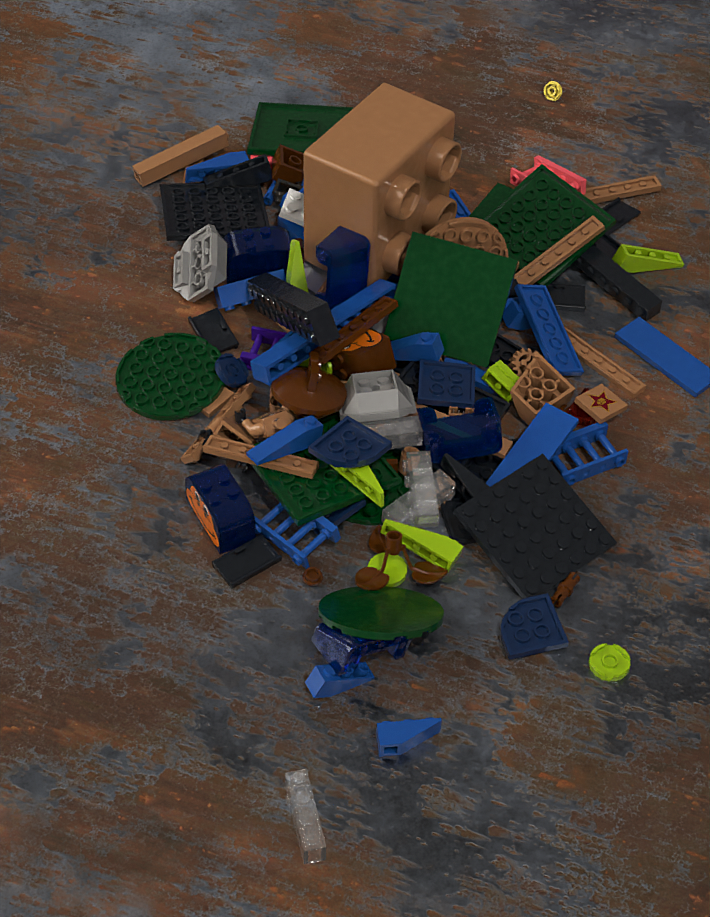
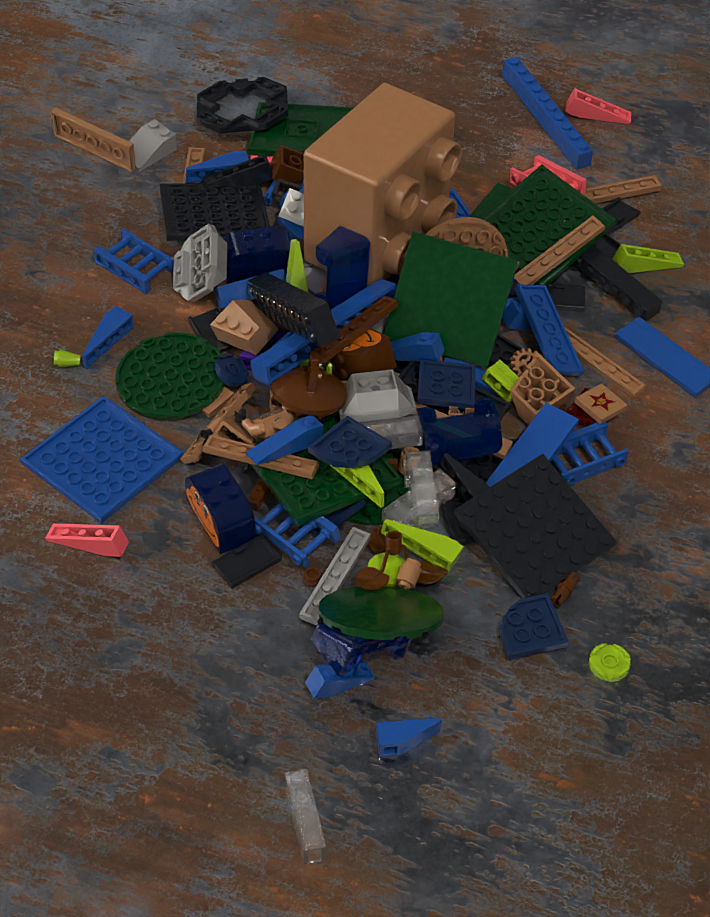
(66, 359): none -> lime cone
(93, 139): none -> medium nougat tile
(97, 539): none -> coral slope
(102, 459): none -> blue tile
(110, 330): none -> blue slope
(129, 273): none -> blue fence
(152, 143): none -> light grey slope
(180, 155): medium nougat brick -> none
(207, 107): none -> black plate
(244, 326): none -> medium nougat wedge
(258, 495): none -> reddish brown piece
(335, 573): none -> light grey plate
(408, 574): none -> medium nougat brick
(547, 113): none -> blue brick
(548, 91): light yellow plate -> none
(591, 107): none -> coral slope

